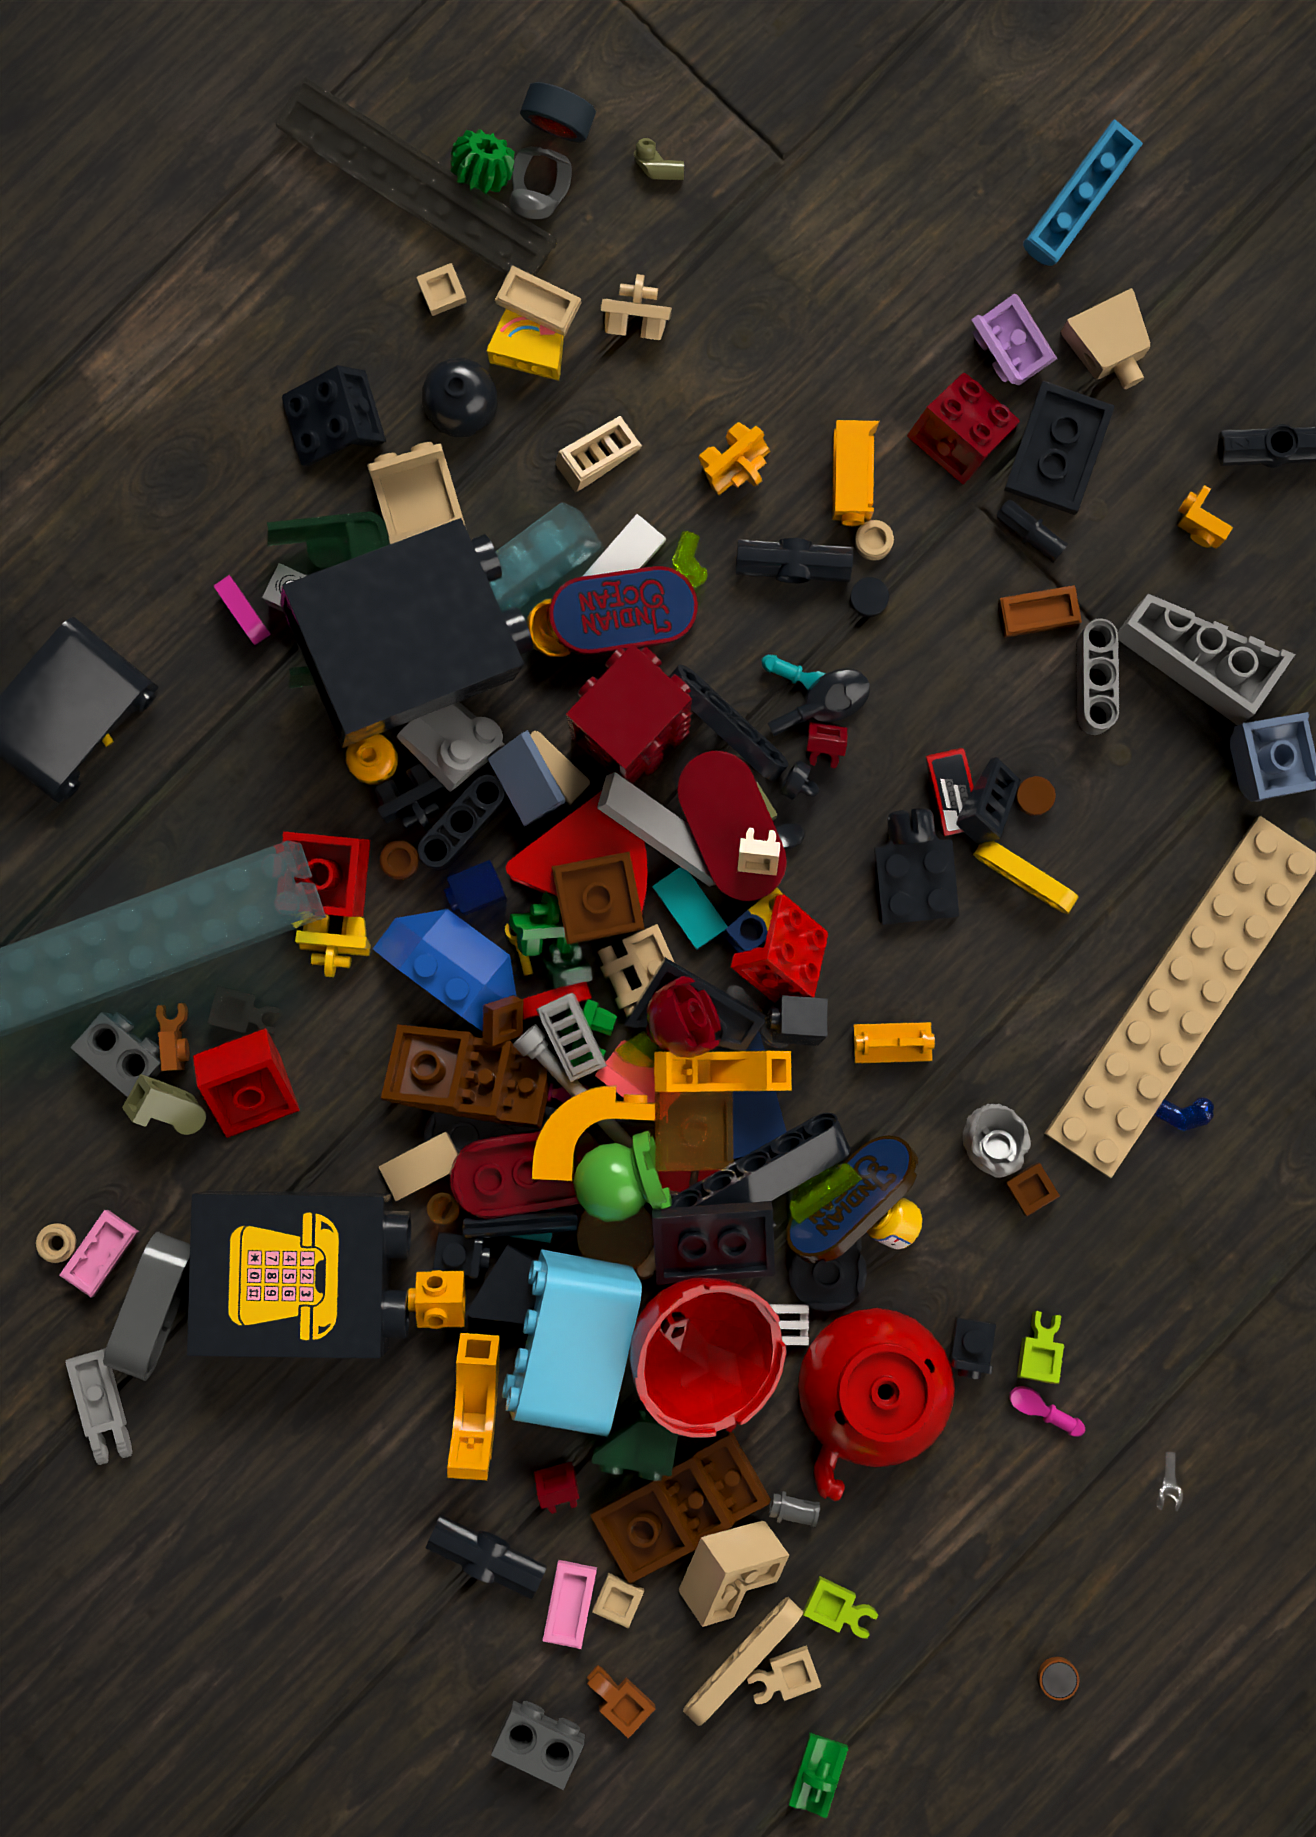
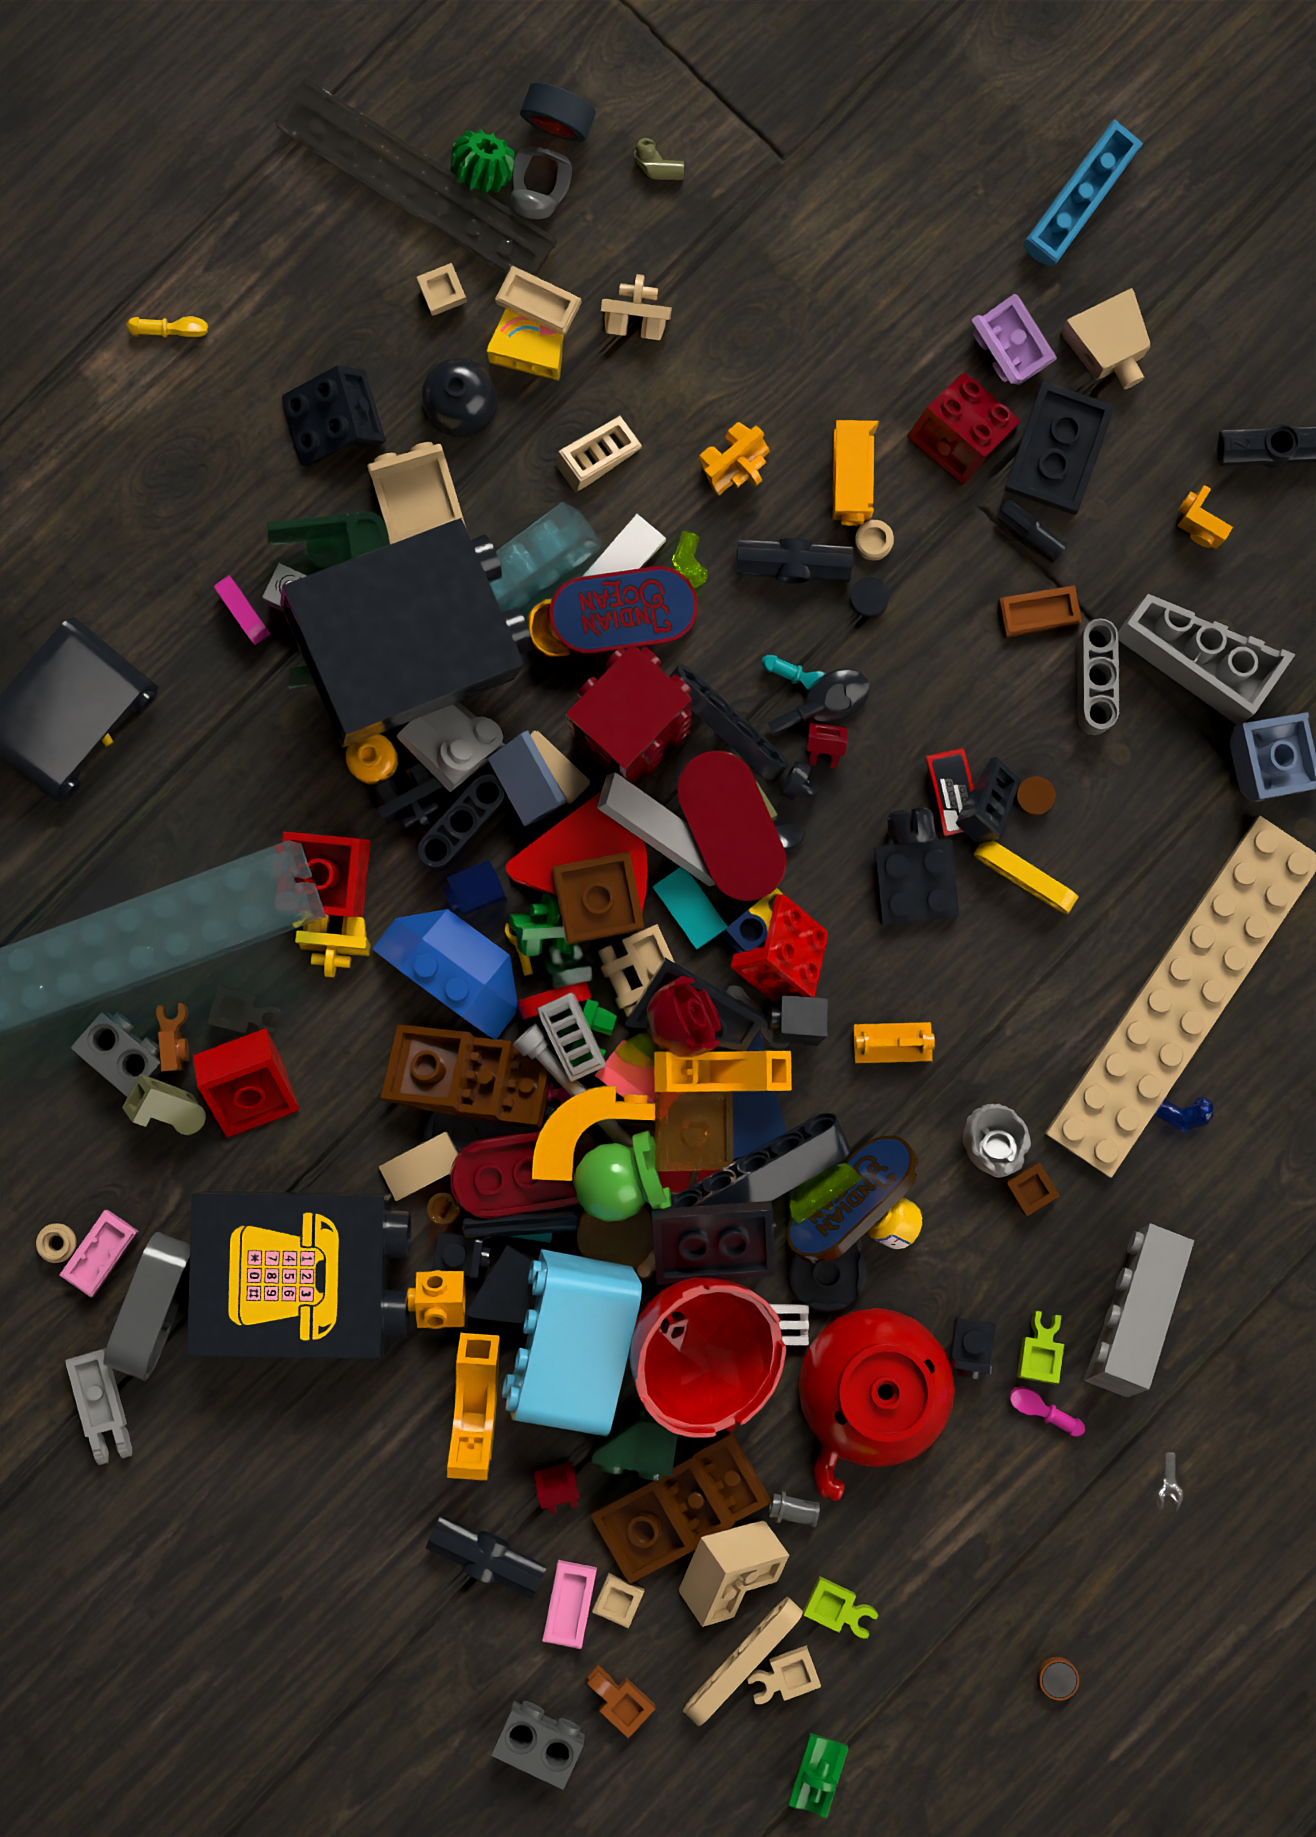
(185, 326): none -> yellow piece
(399, 860): reddish brown tile -> none
(502, 1020): reddish brown plate -> none
(759, 855): tan tile -> none
(1140, 1312): none -> light grey wedge

